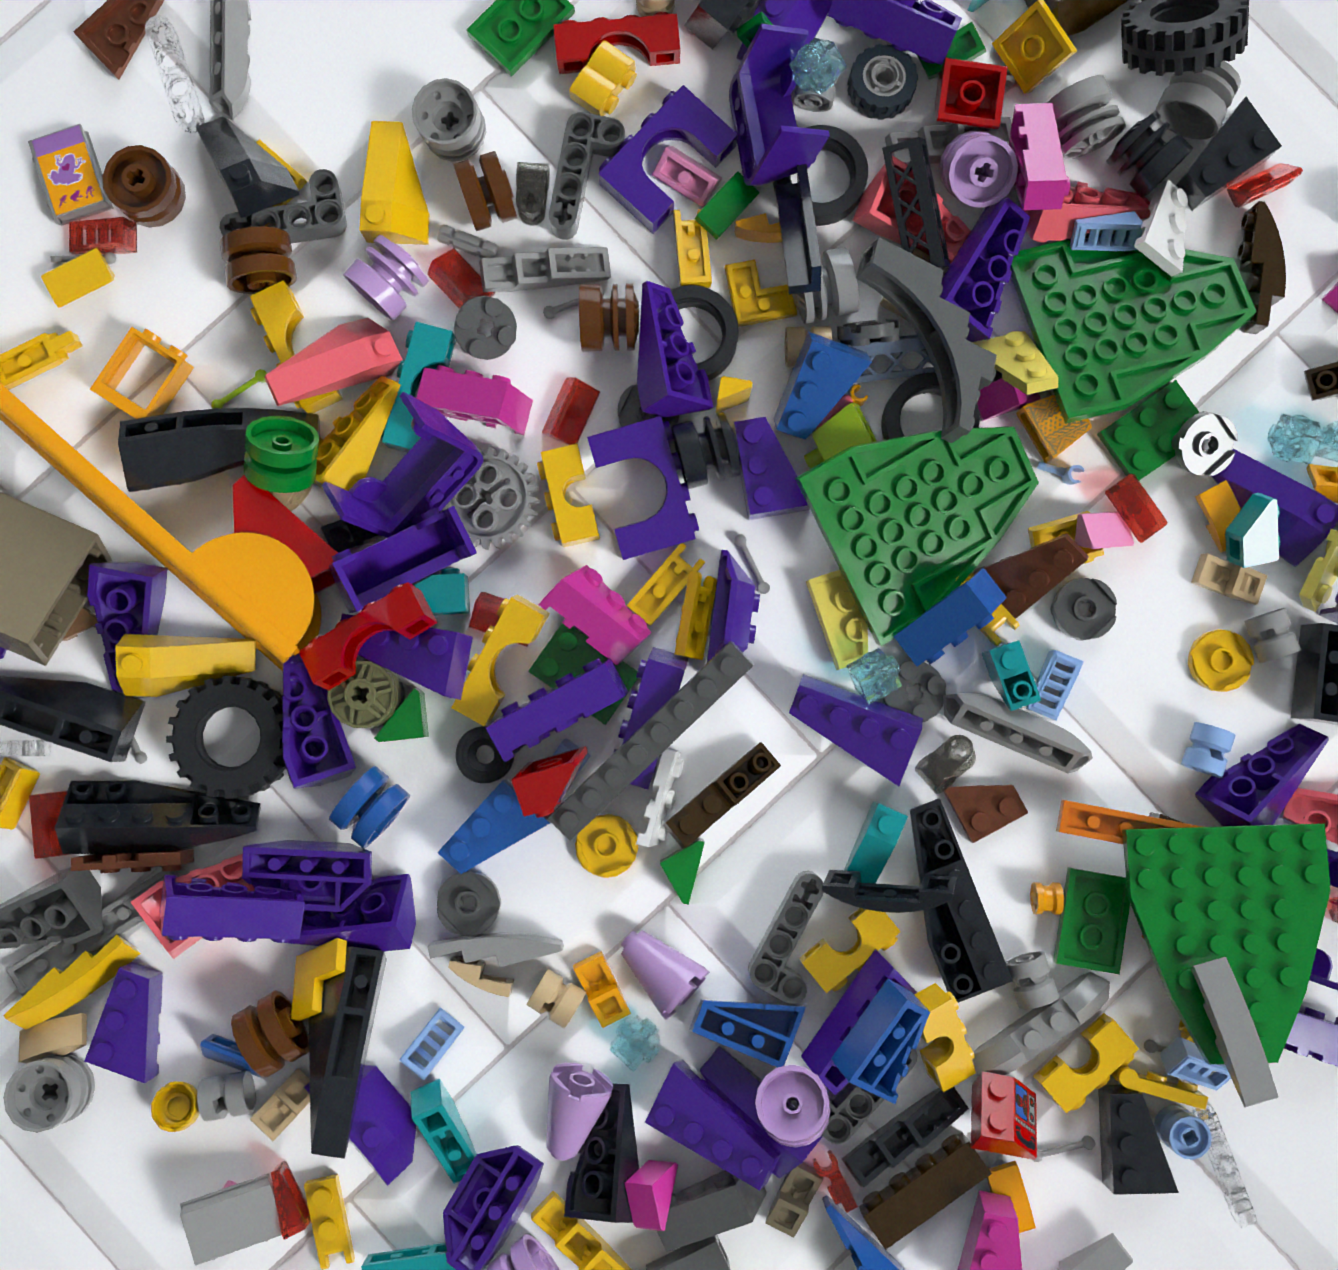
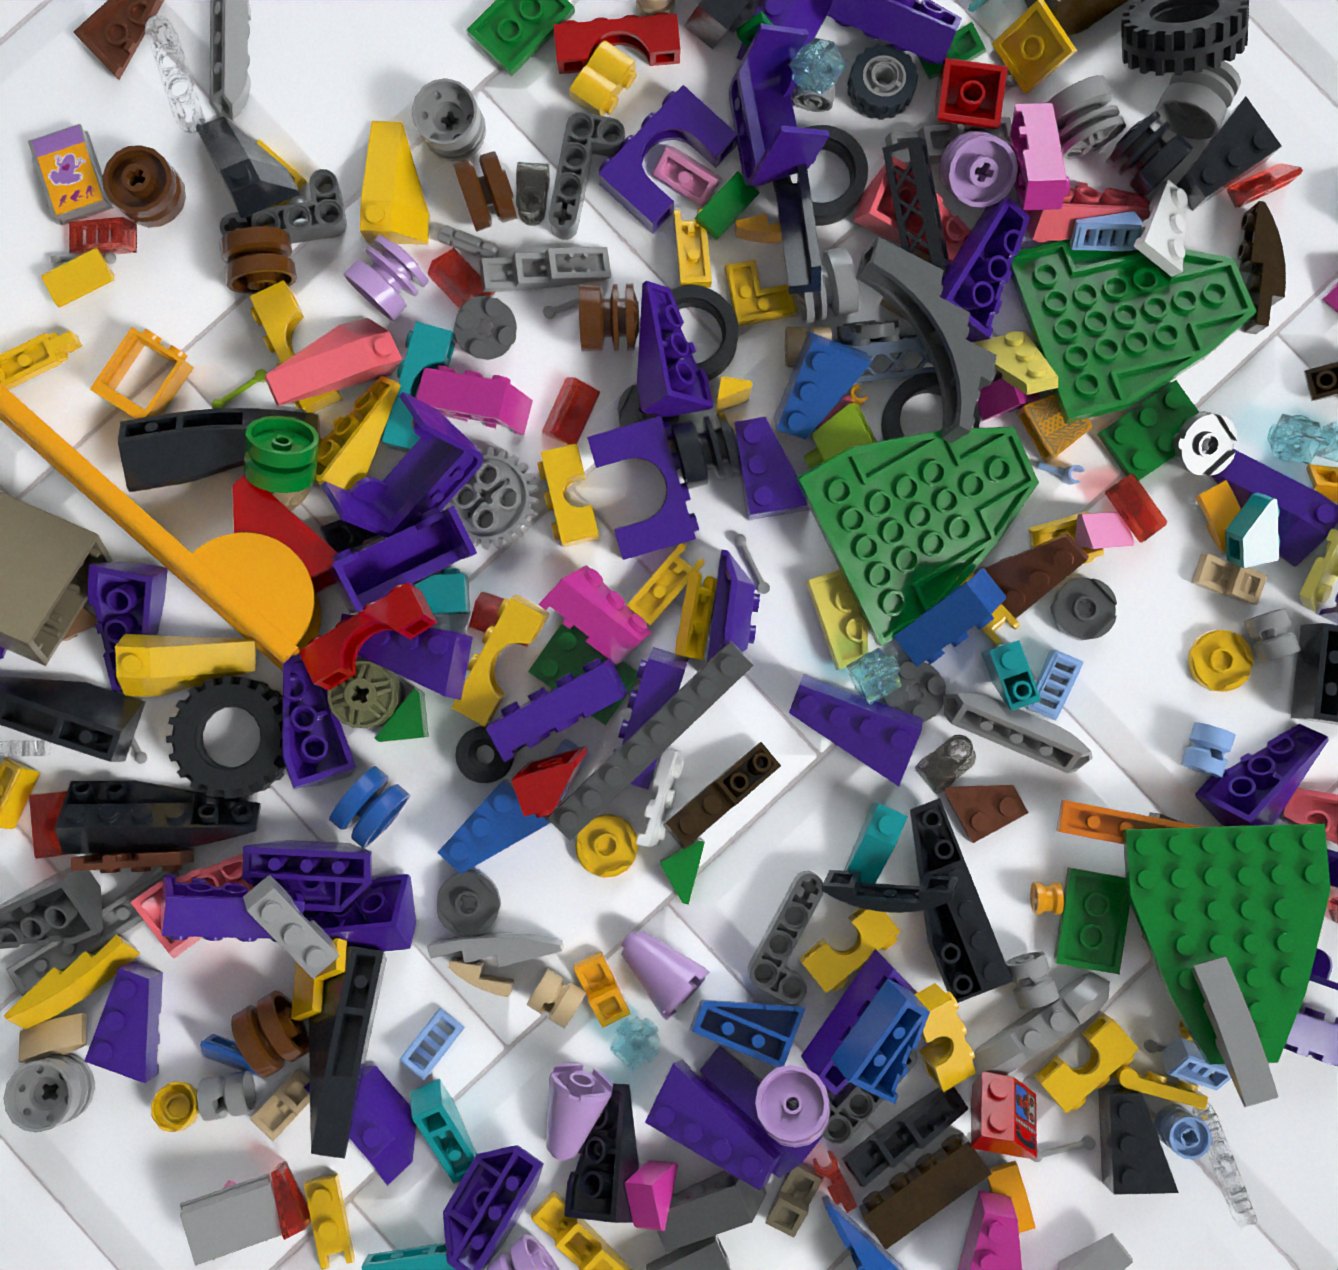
(292, 931): none -> light grey arch

